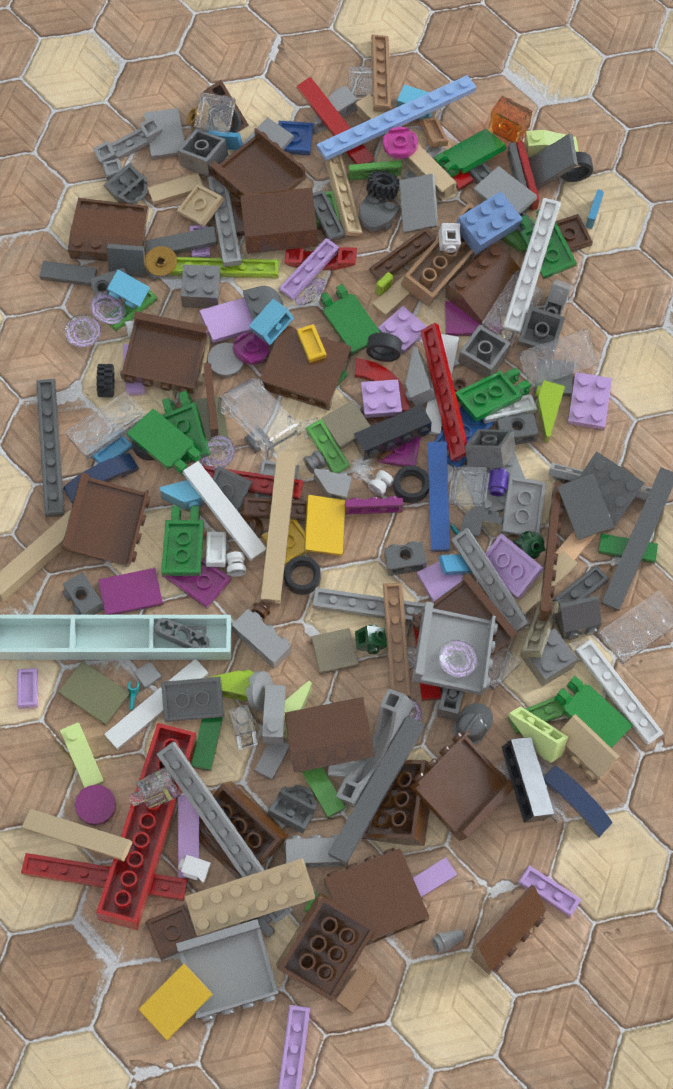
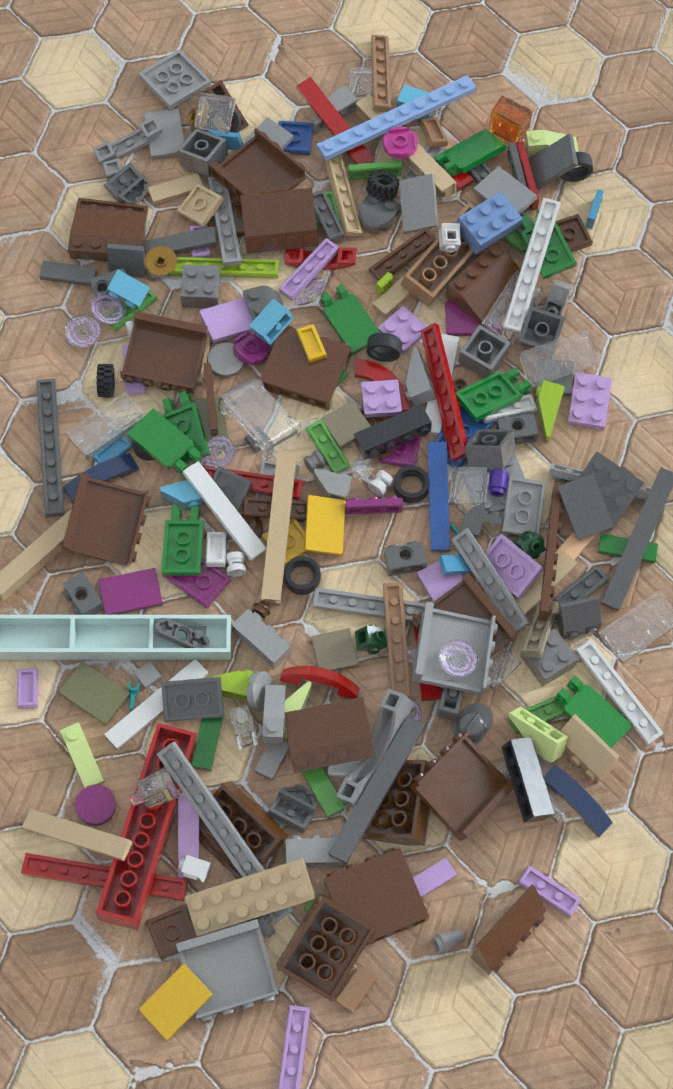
(174, 79): none -> light grey plate
(323, 676): none -> red slope

